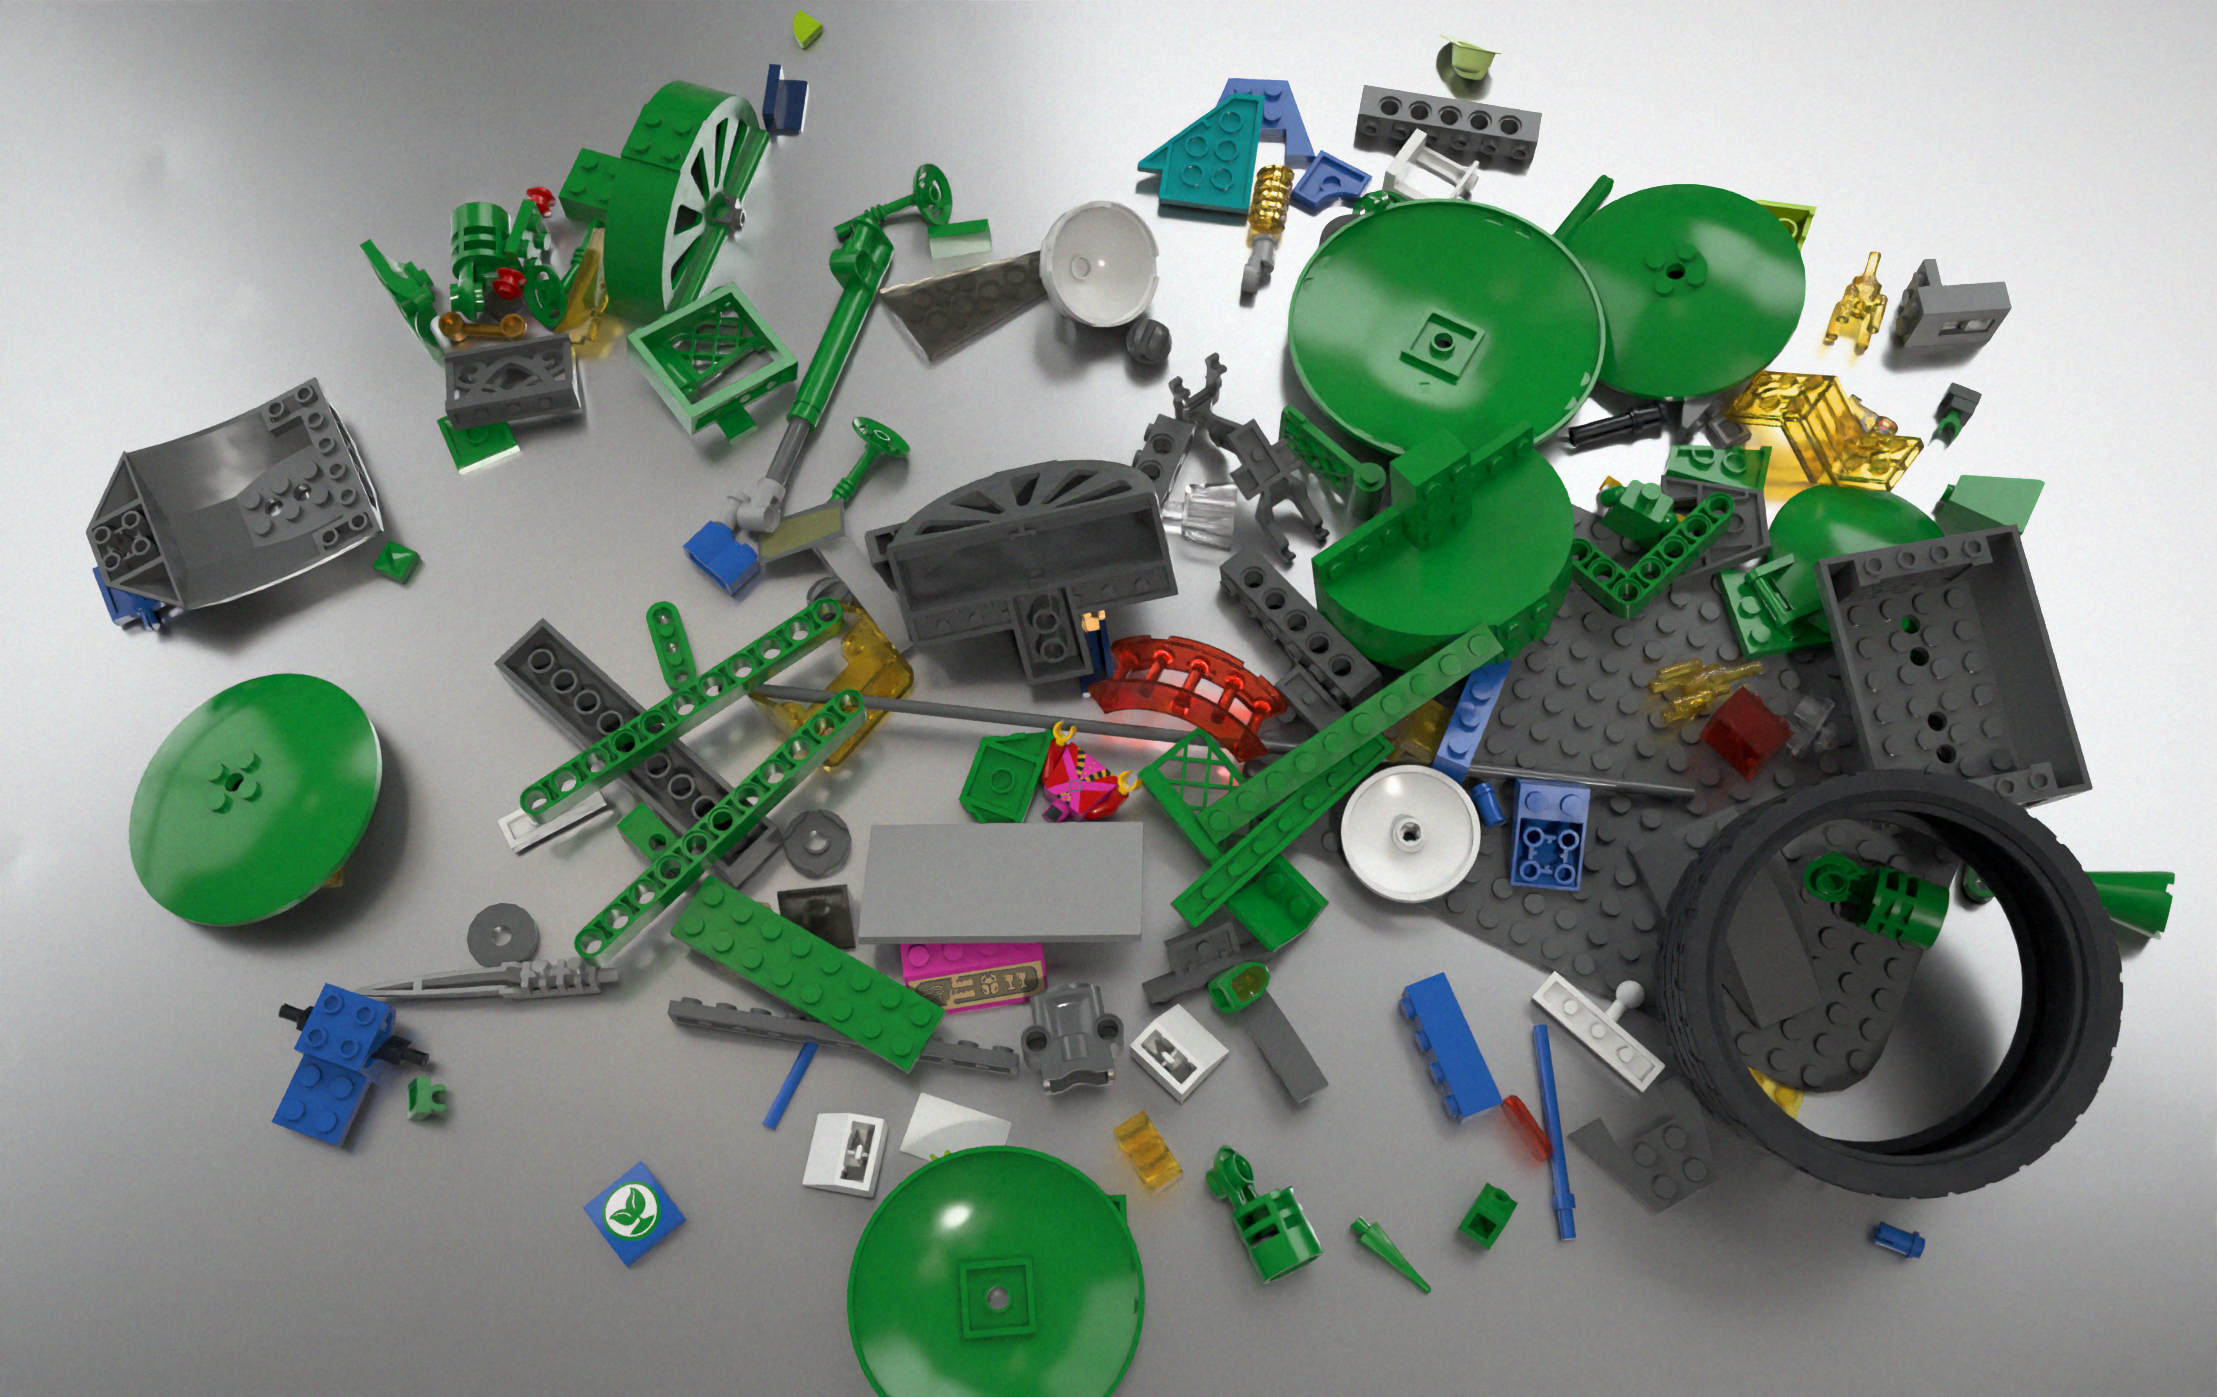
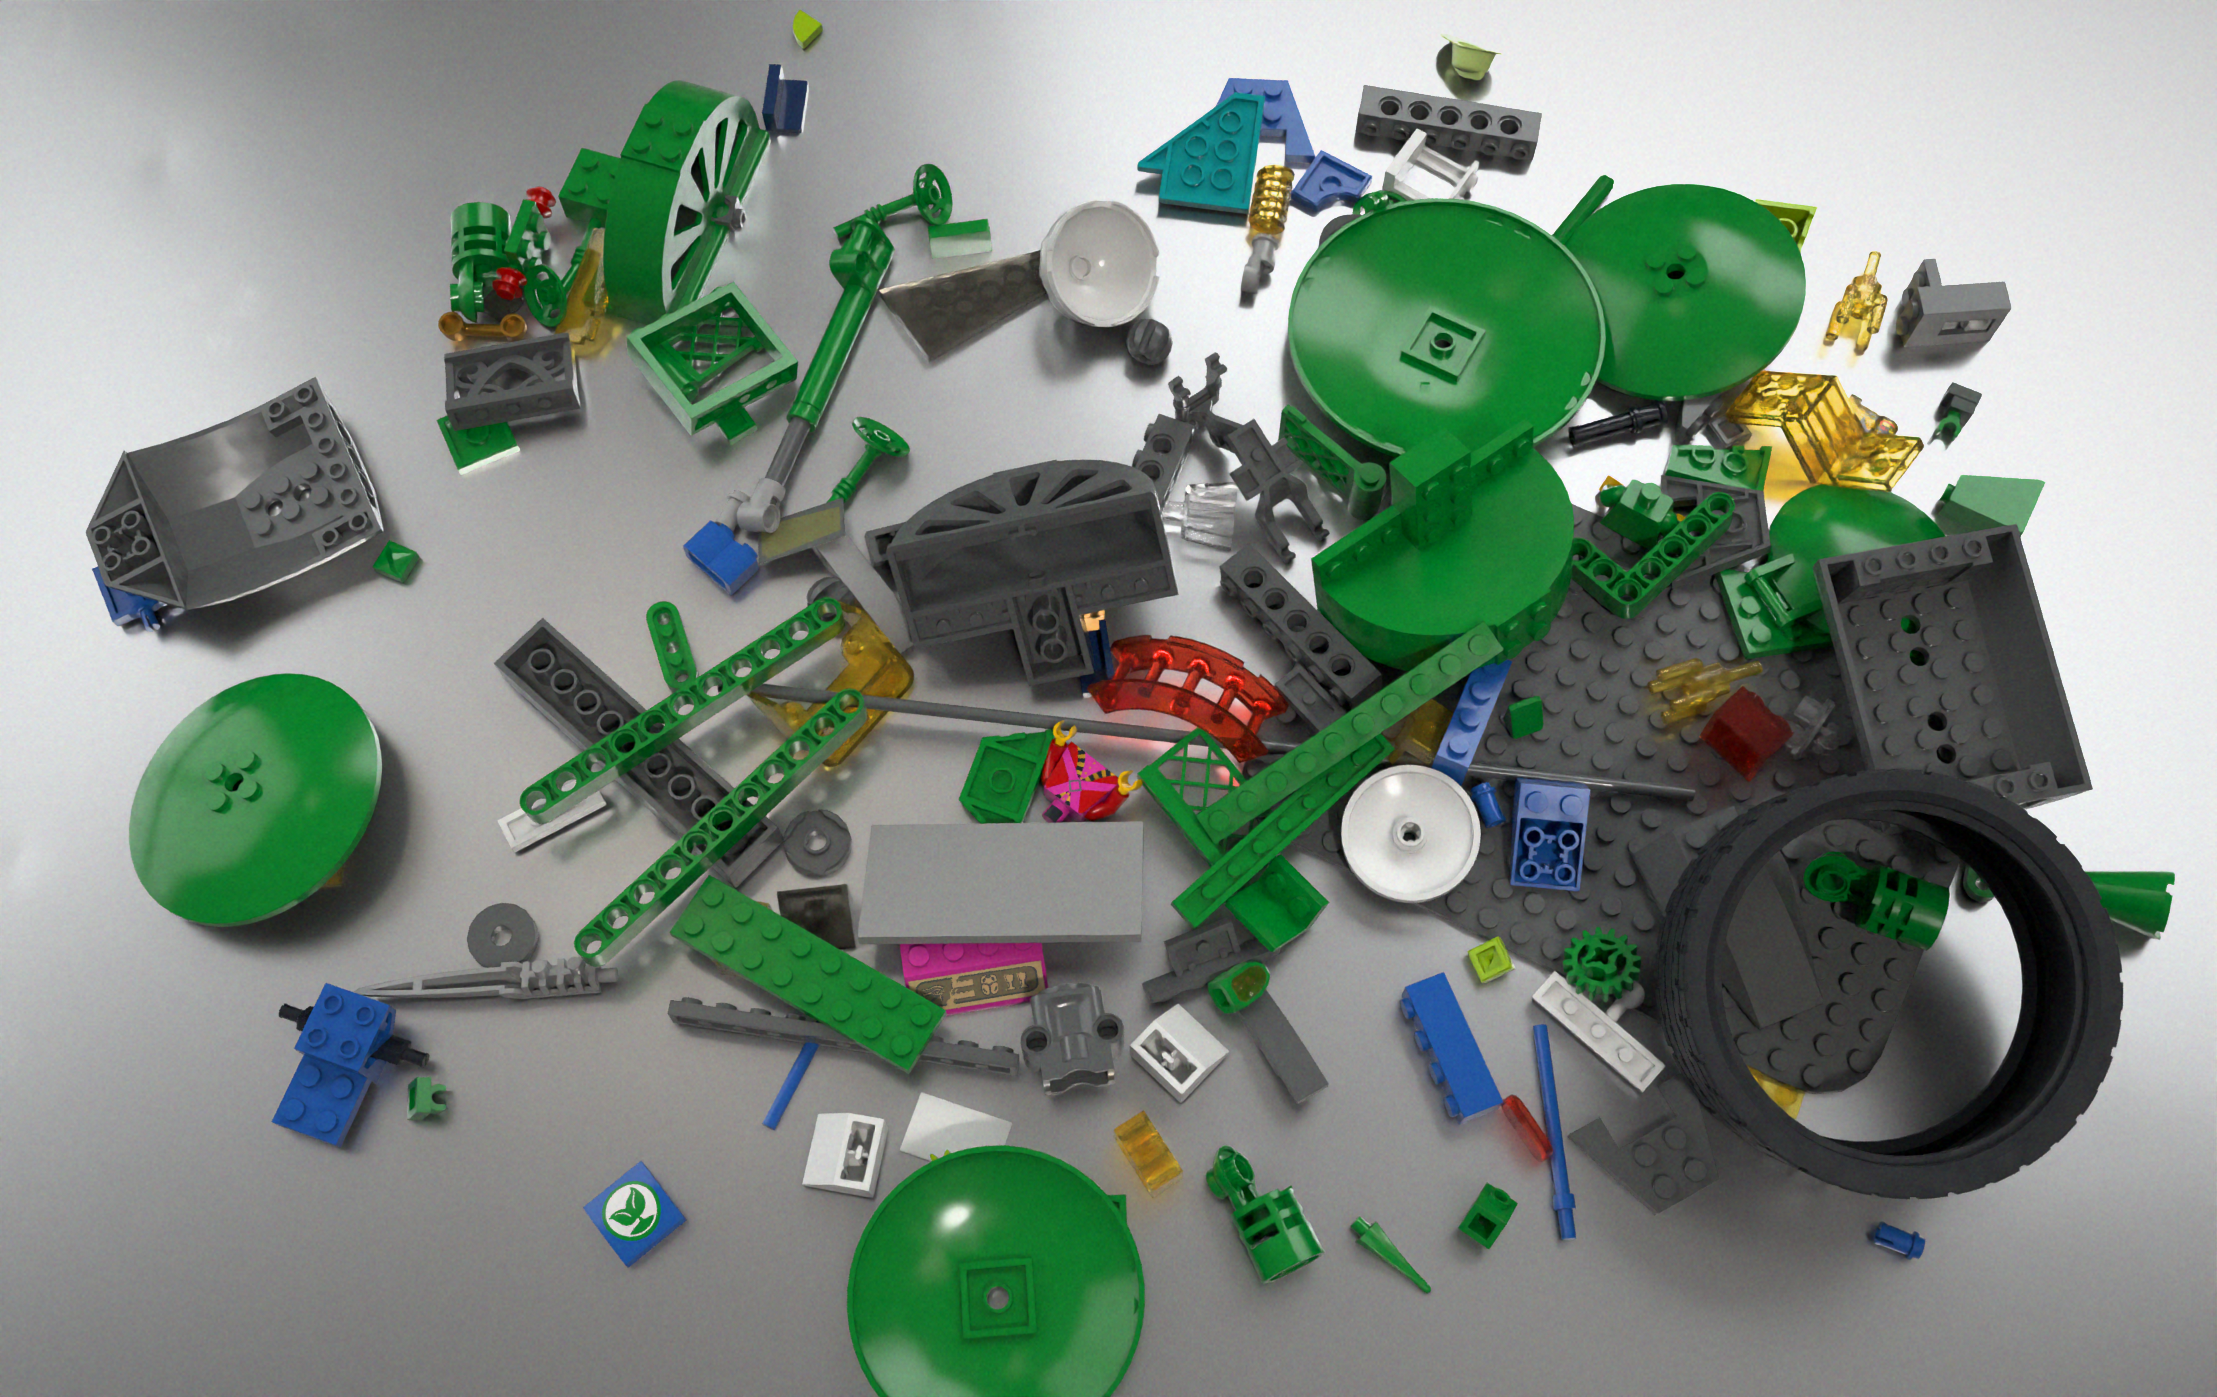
(410, 293): green slope -> none
(645, 832): green torso -> none
(1491, 960): none -> lime tile
(1524, 717): none -> green slope
(1599, 968): none -> green gear

